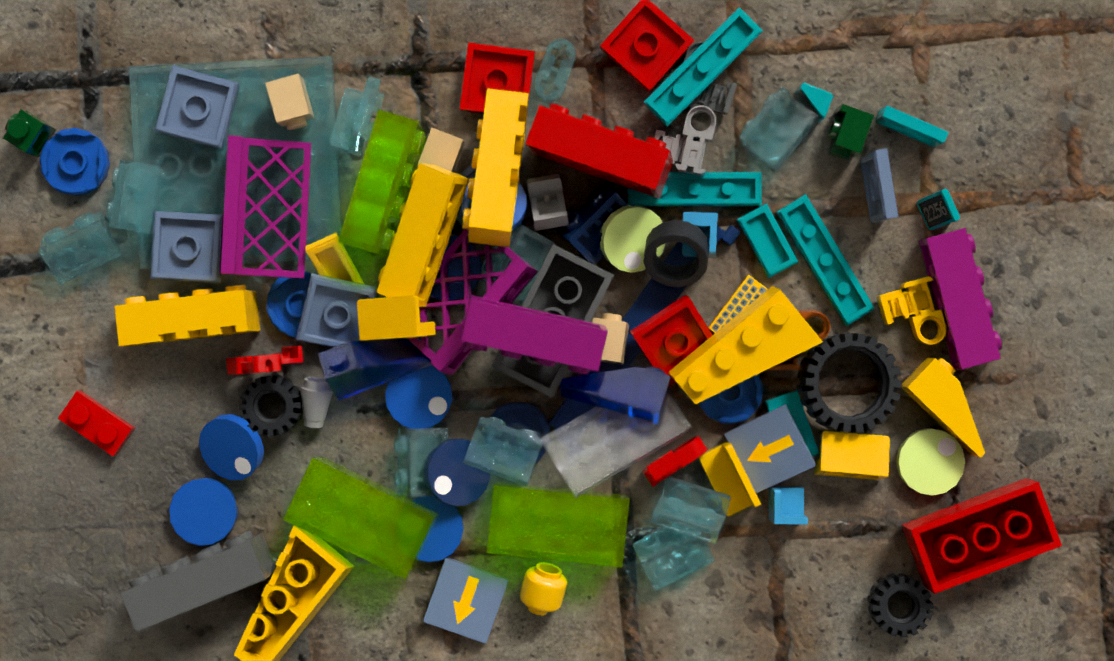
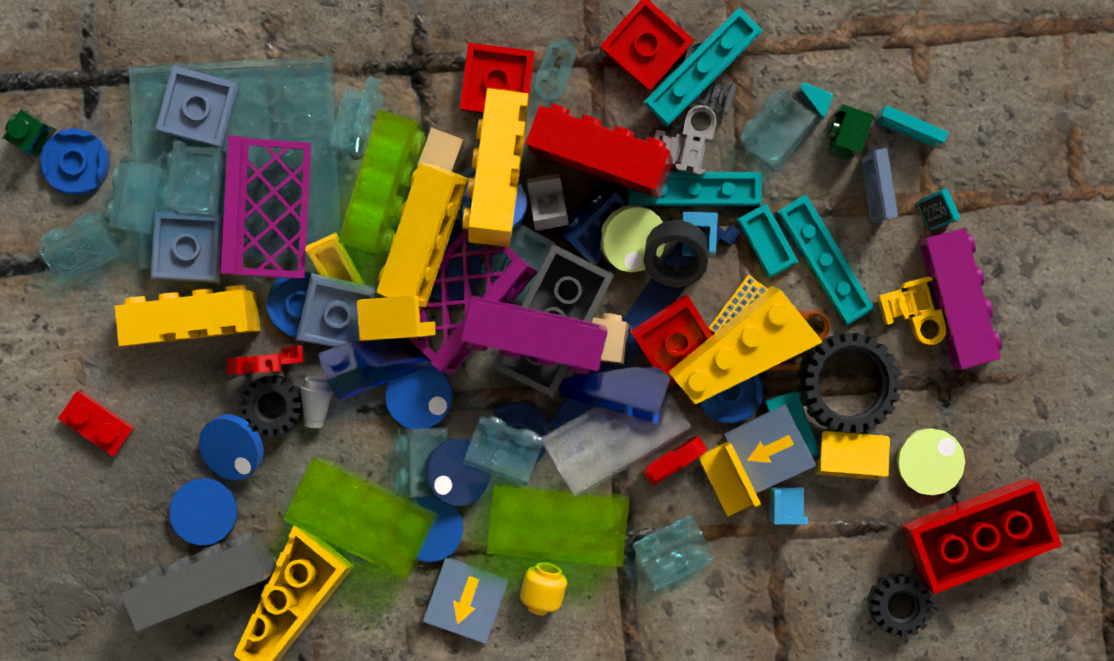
(194, 180): none -> clear light blue bracket
(290, 101): tan brick -> none
(691, 510): clear light blue bracket -> none
(943, 399): yellow slope -> none

